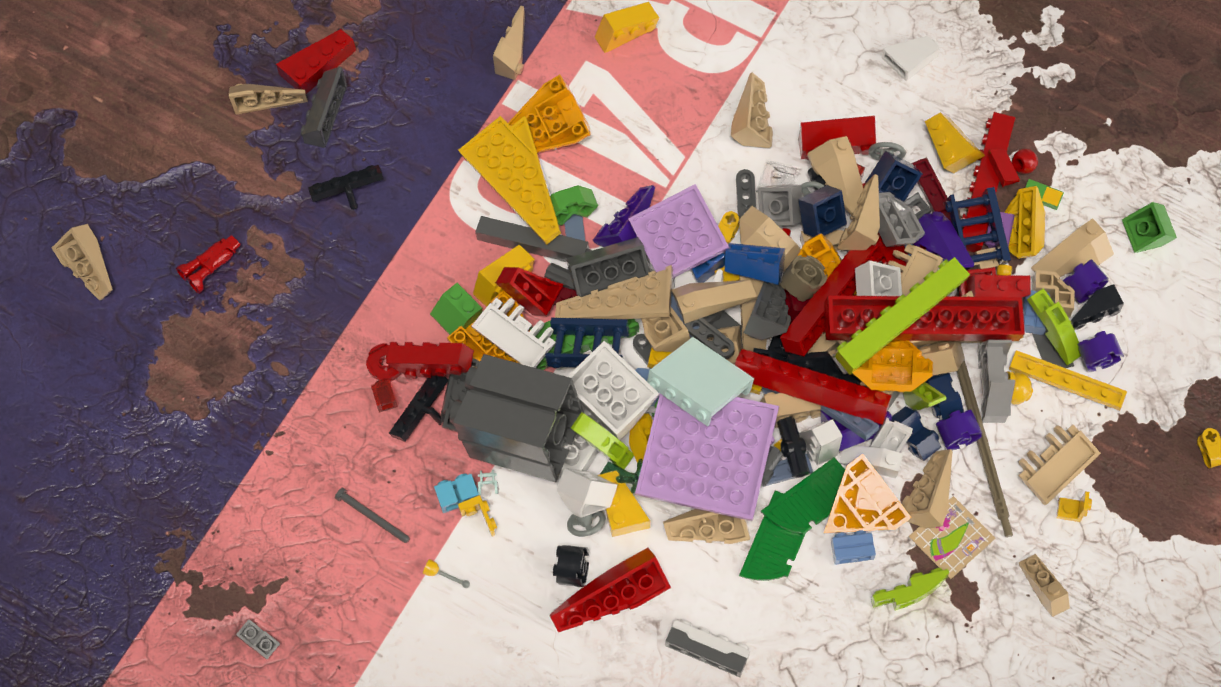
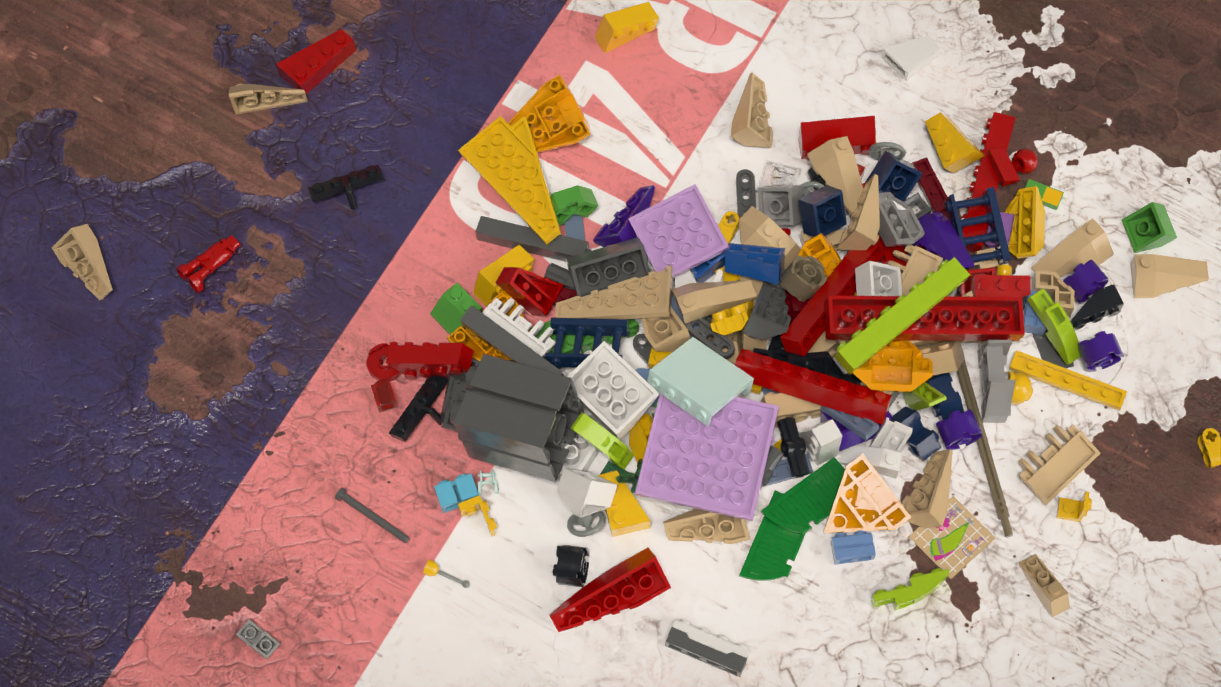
(324, 108): dark grey slope -> none
(504, 341): none -> dark grey brick
(509, 50): tan wedge -> none
(731, 319): none -> yellow slope
(1163, 274): none -> tan wedge

